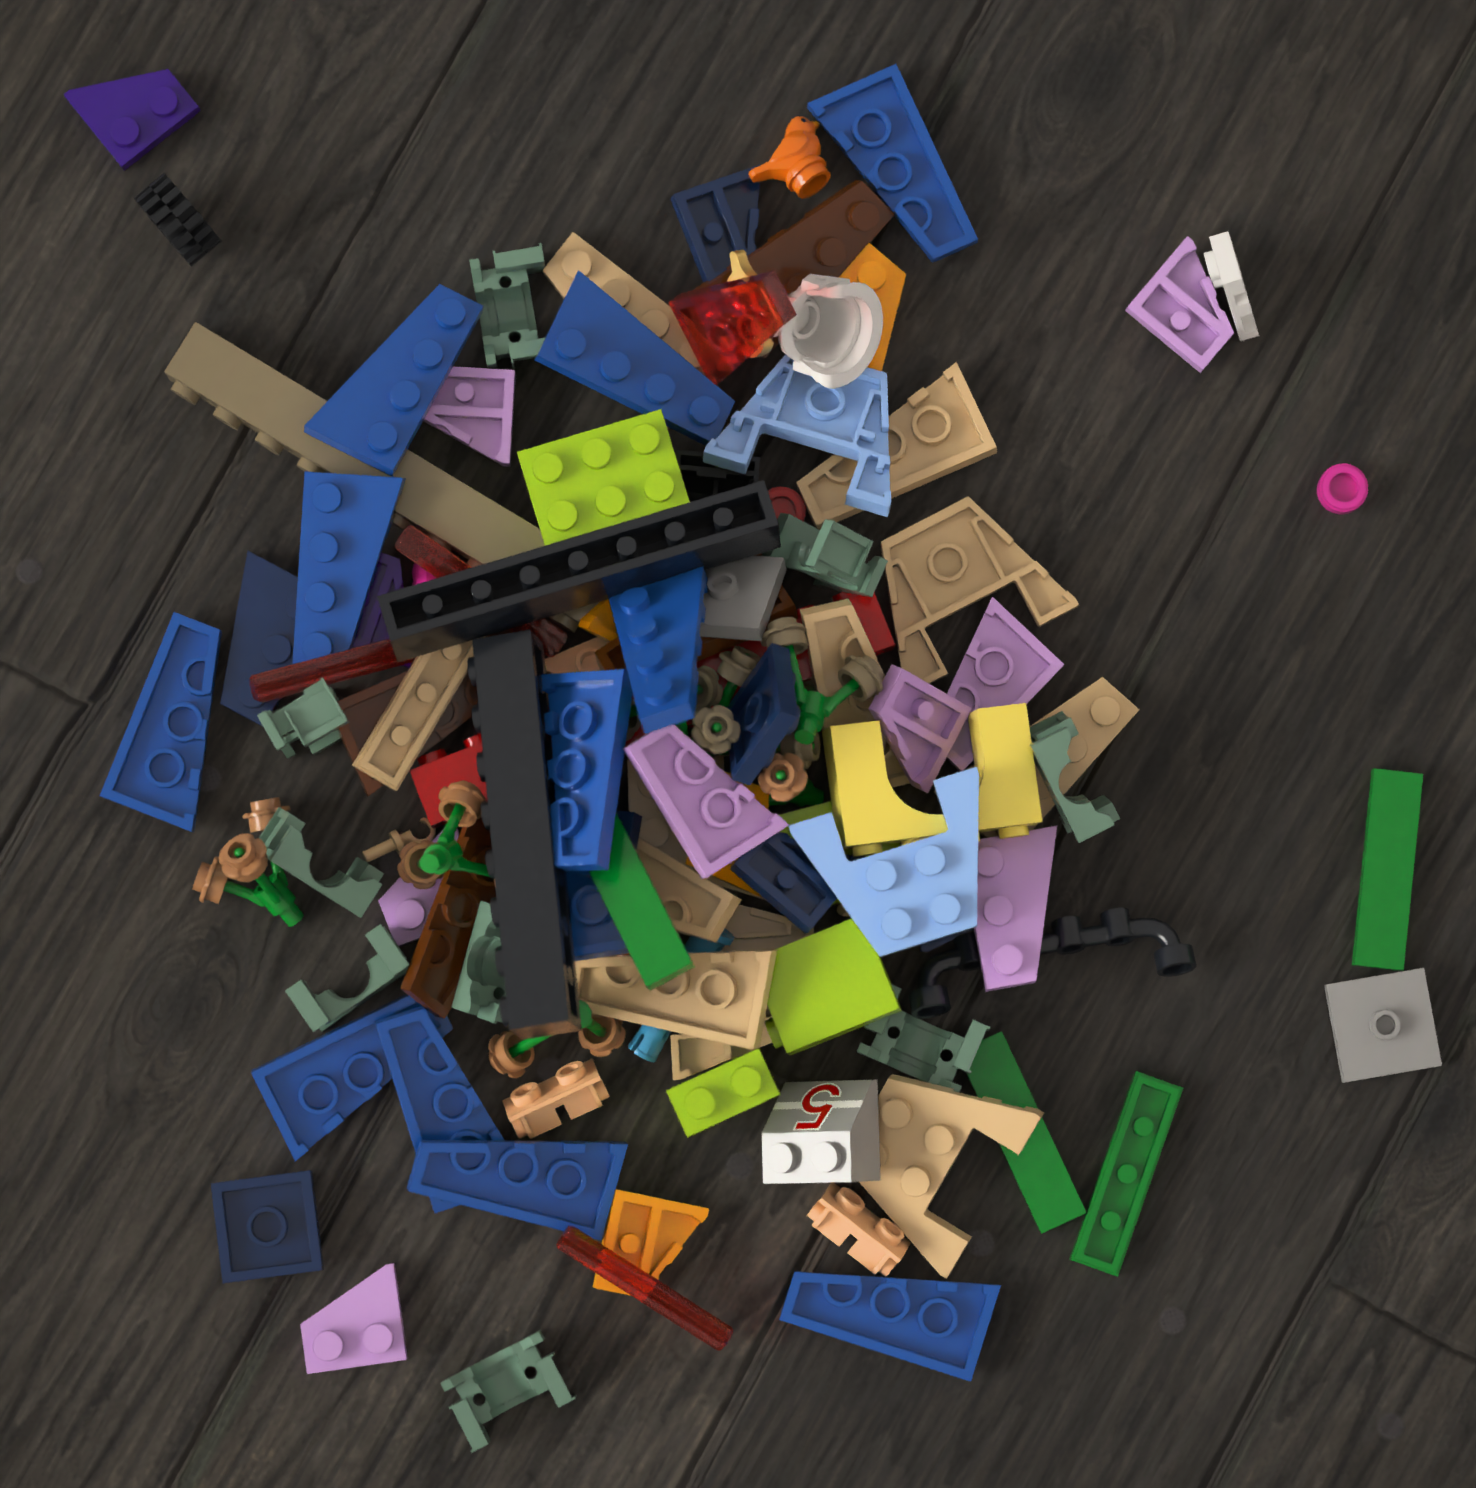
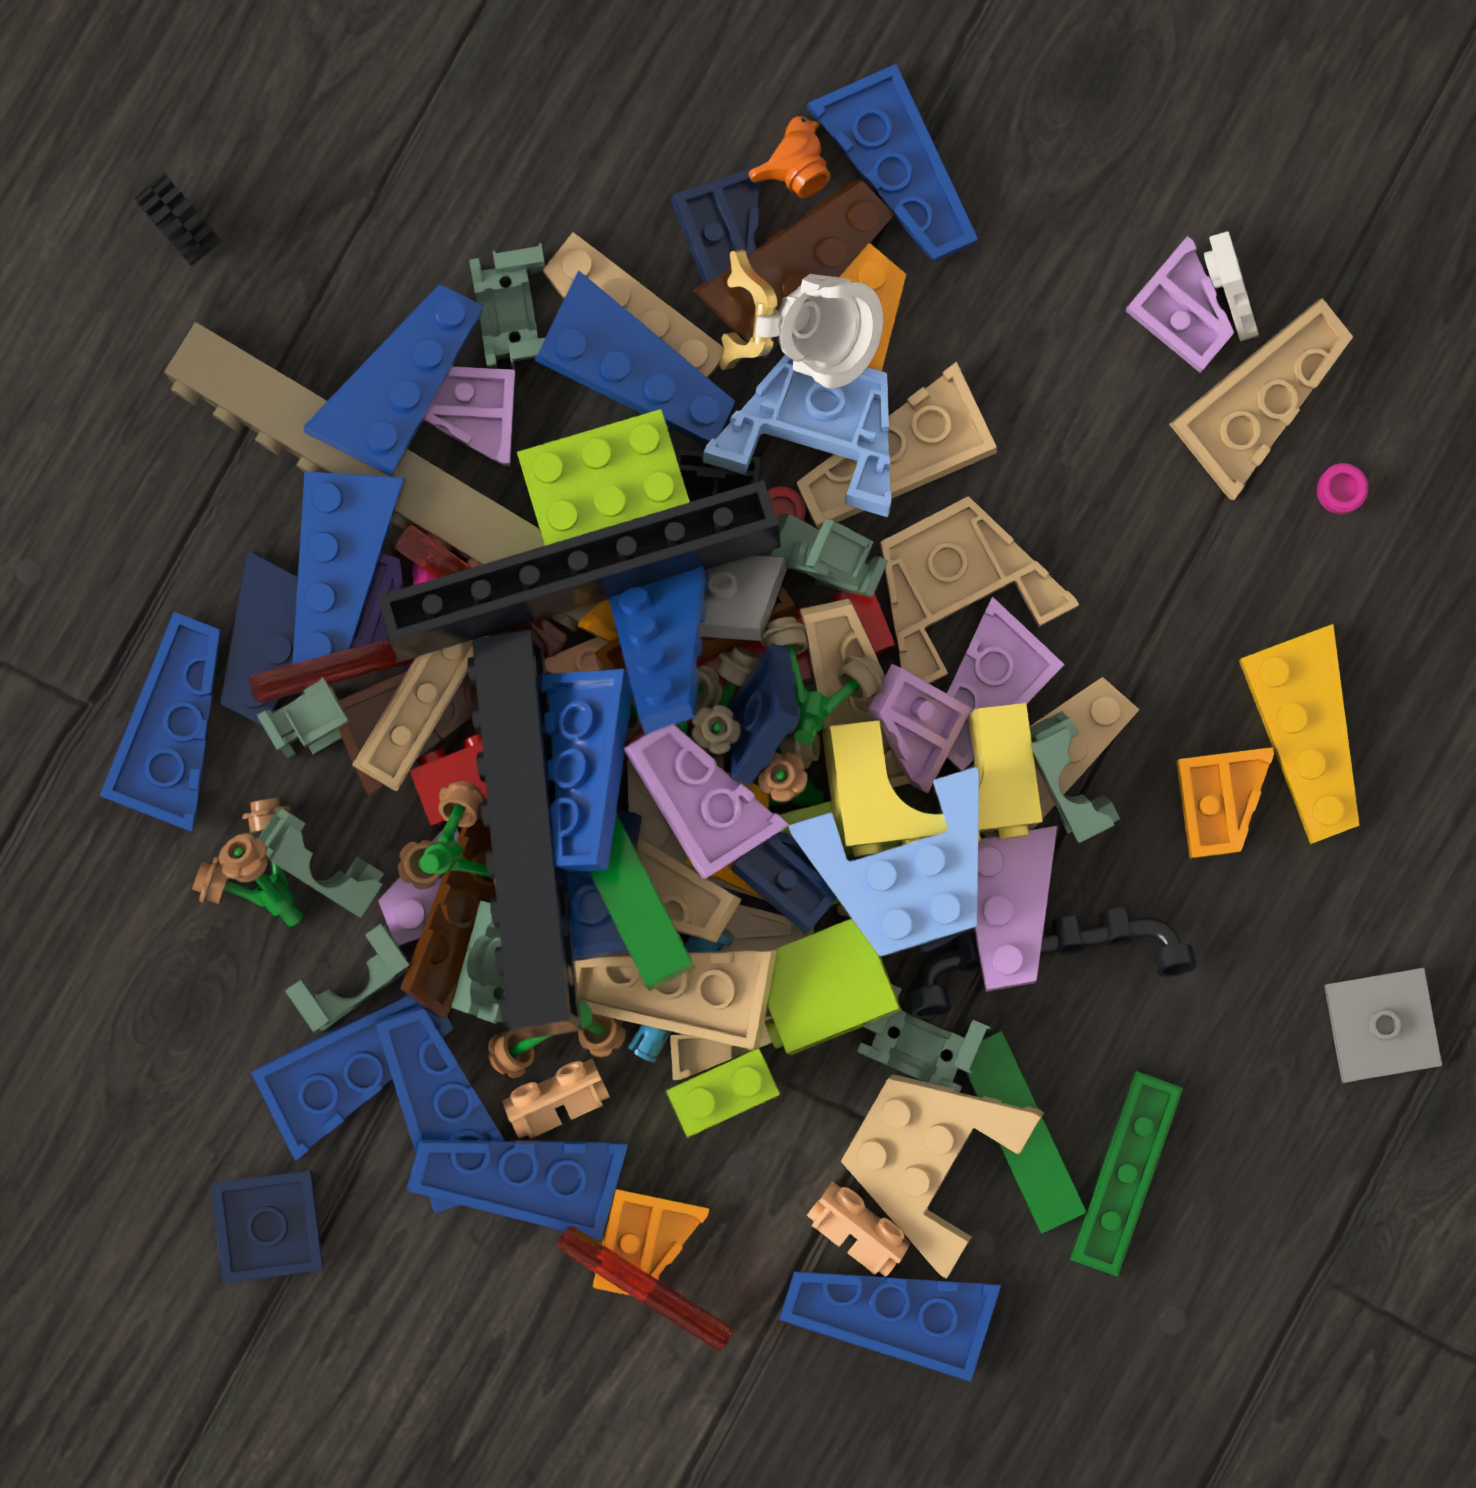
(133, 112): dark purple wing -> none
(357, 1327): lavender wing -> none
(396, 842): tan hand -> none
(504, 1385): sand green piece -> none
(732, 320): clear red wing -> none
(823, 1133): light grey slope -> none
(1220, 798): none -> light orange wing
(1252, 405): none -> tan wing
(1305, 720): none -> yellow wing
(1387, 869): green tile -> none

